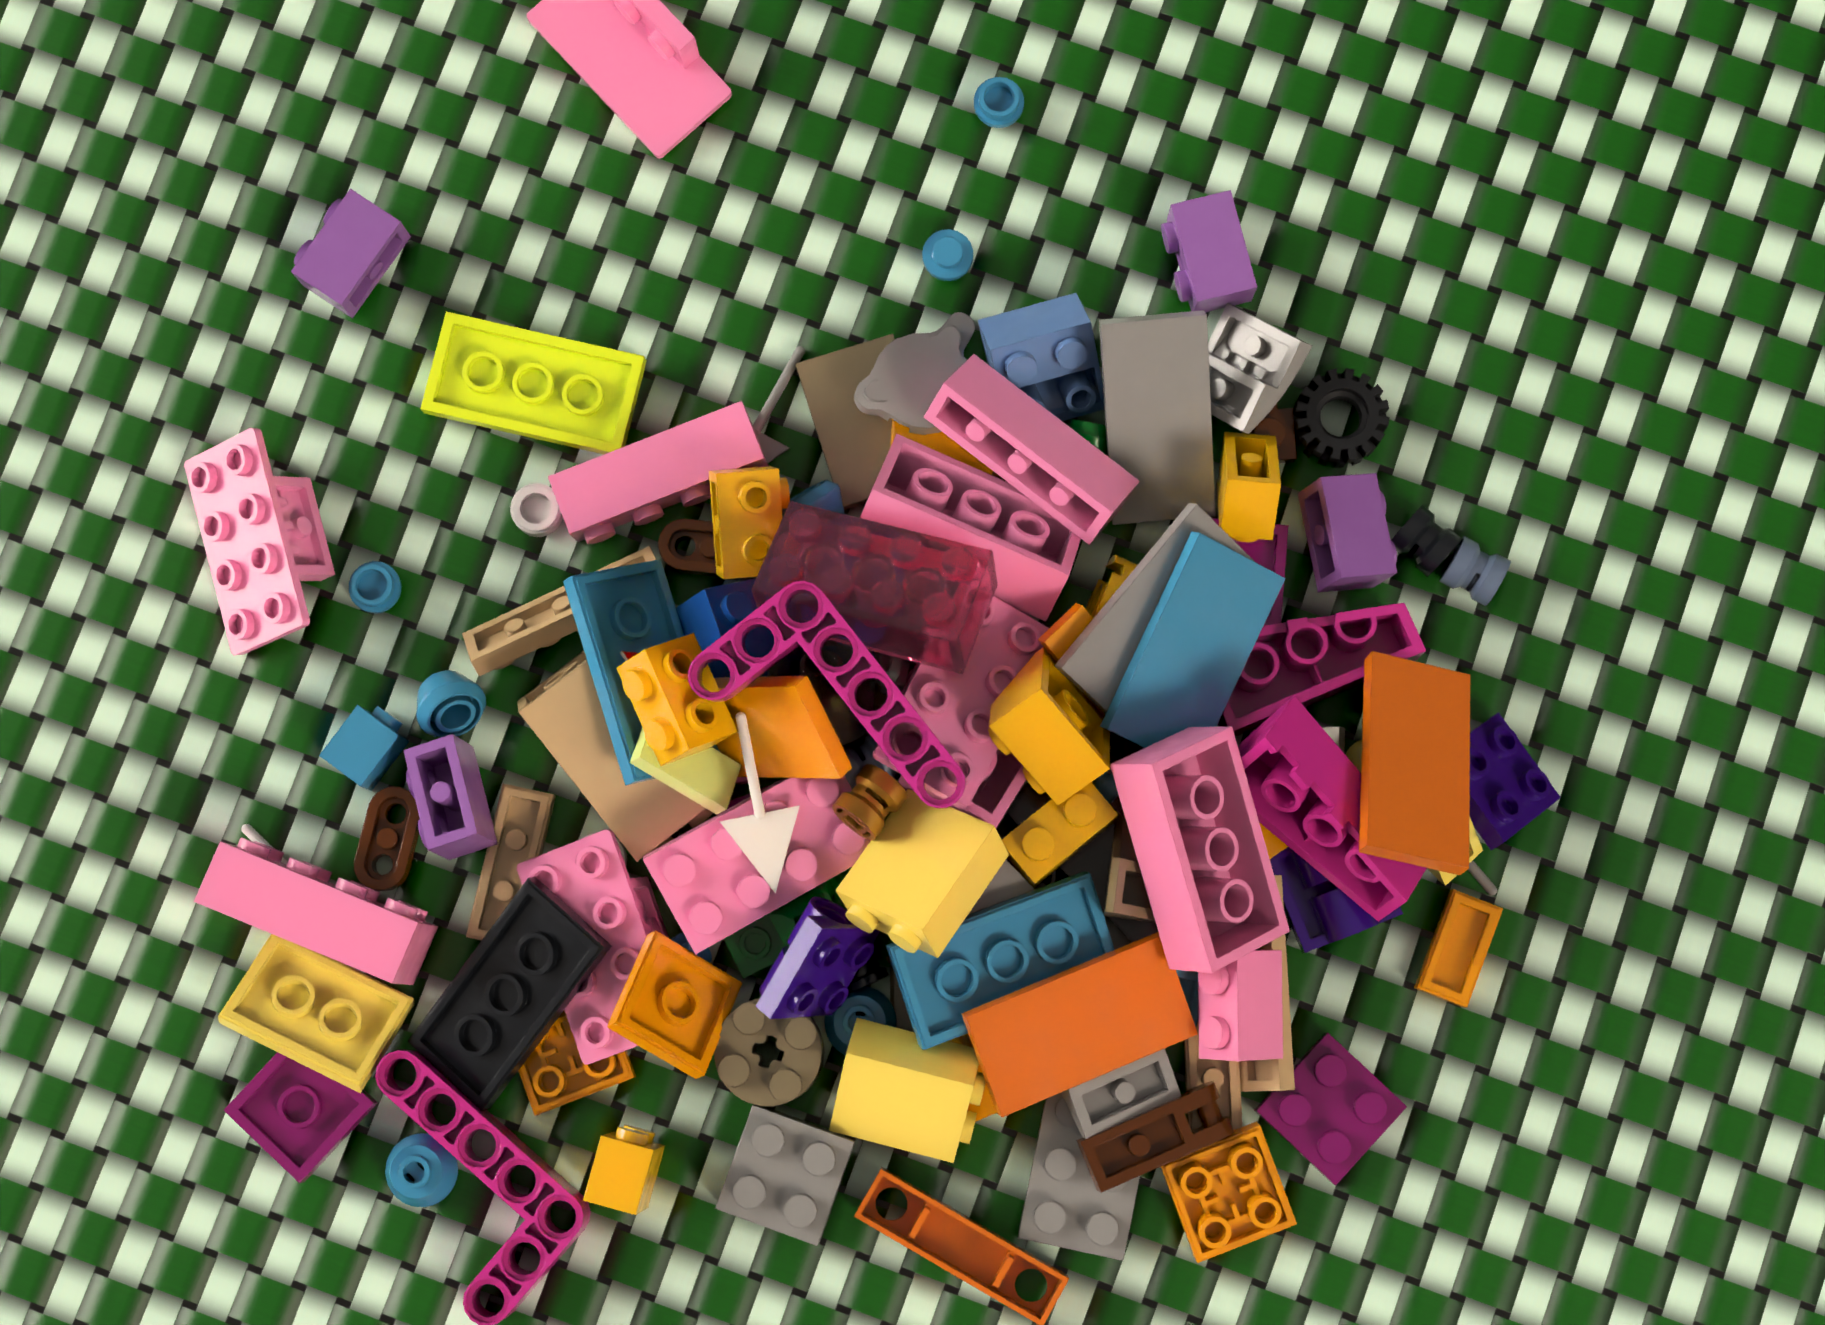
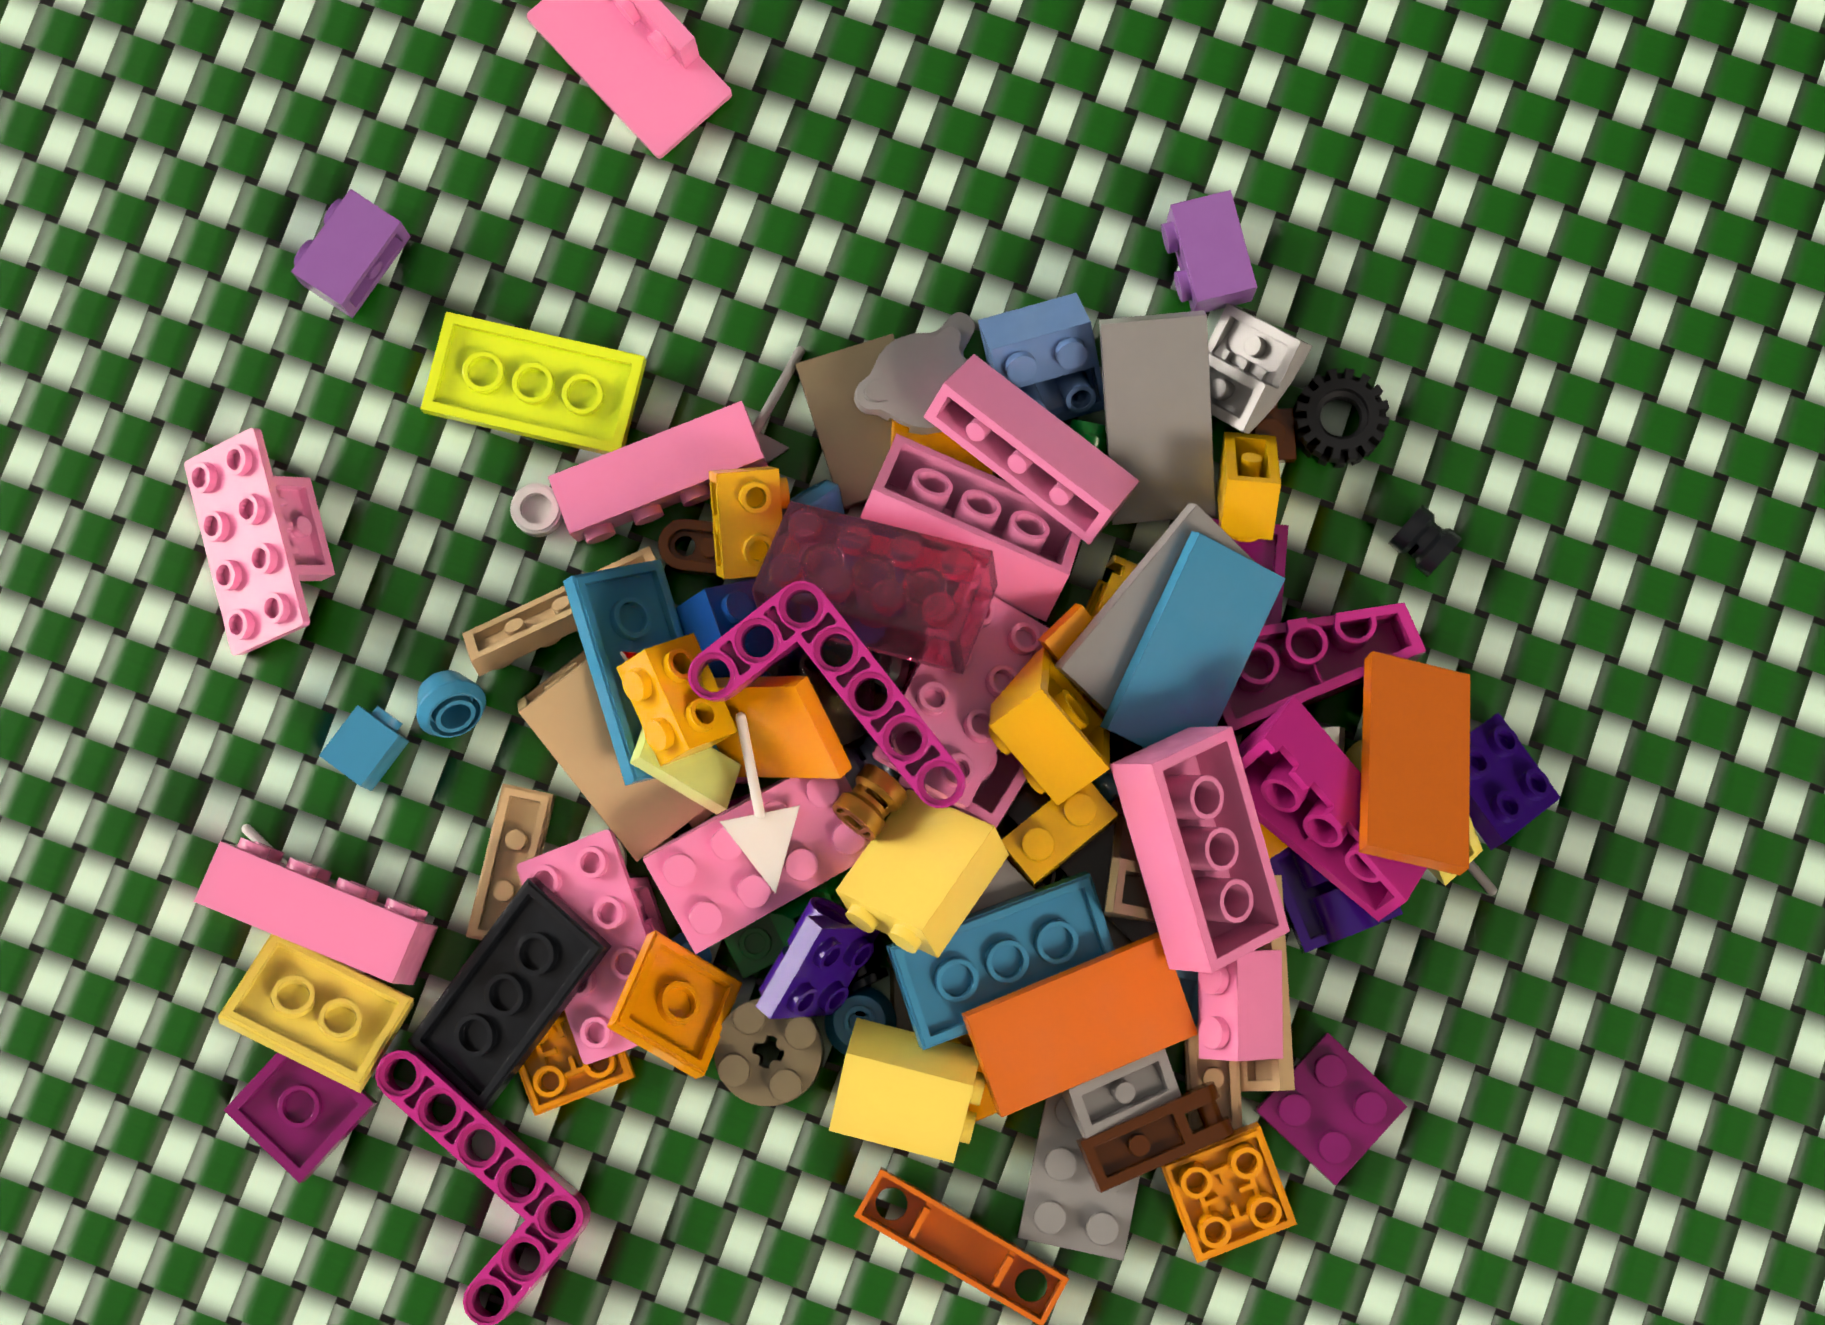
(375, 587): dark azure plate -> none
(383, 838): reddish brown plate -> none
(430, 1183): dark azure cone -> none
(449, 797): medium lavender brick -> none
(624, 1170): yellow brick -> none
(785, 1174): light grey brick -> none
(947, 255): dark azure plate -> none
(998, 102): dark azure plate -> none
(1347, 532): medium lavender brick -> none
(1458, 948): light orange tile -> none
(1475, 571): sand blue wheel -> none

